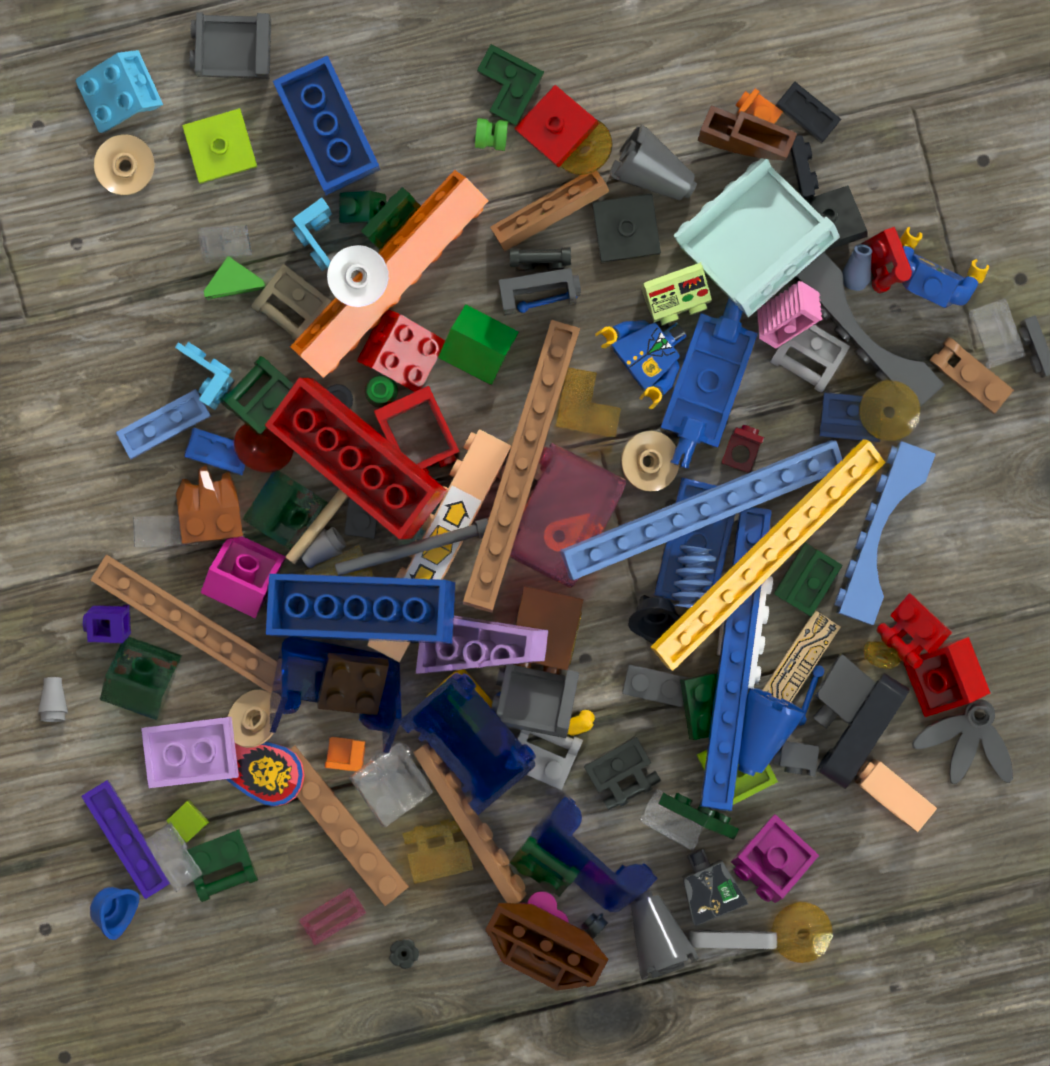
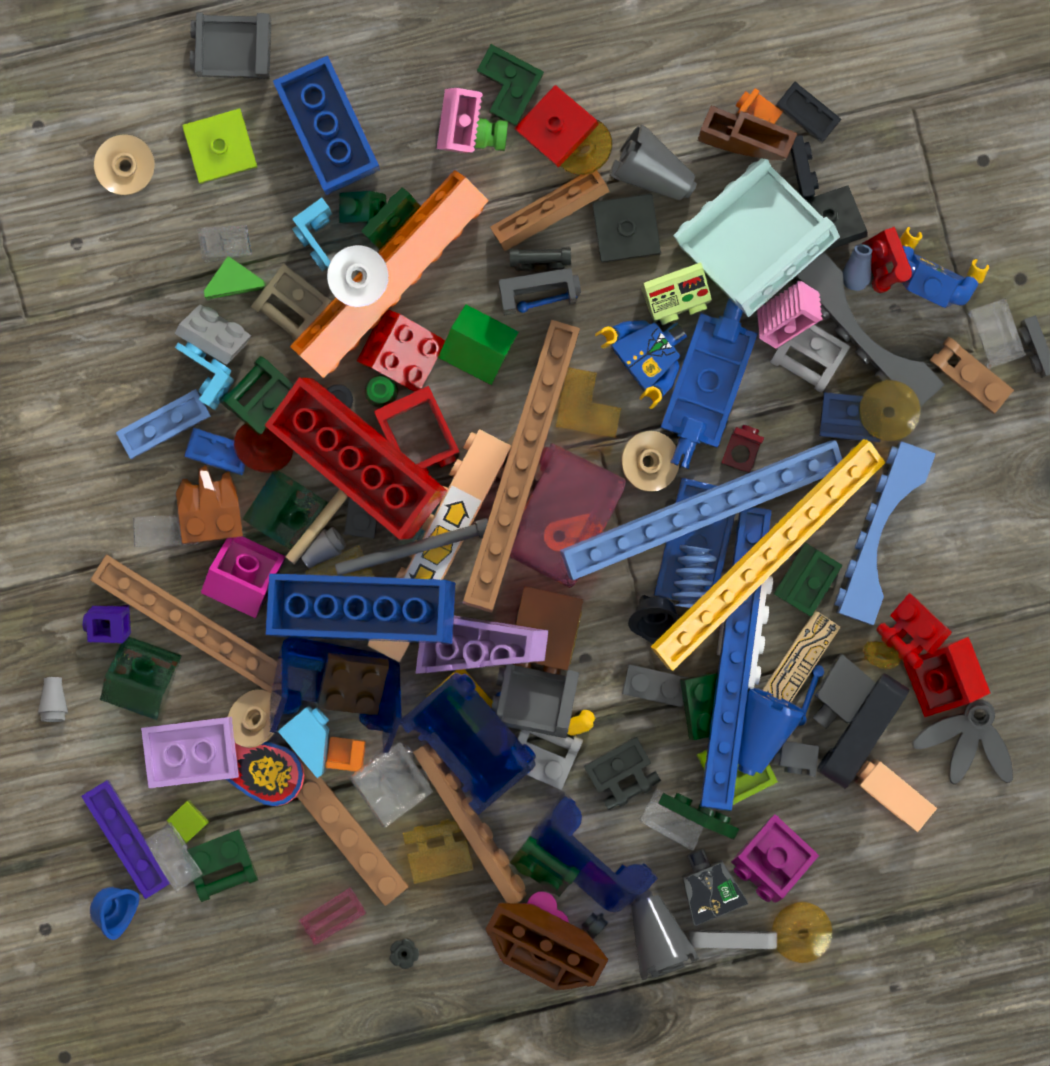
(118, 90): medium azure bracket -> none
(213, 334): none -> light grey plate
(309, 738): none -> medium azure slope
(459, 120): none -> bright pink brick

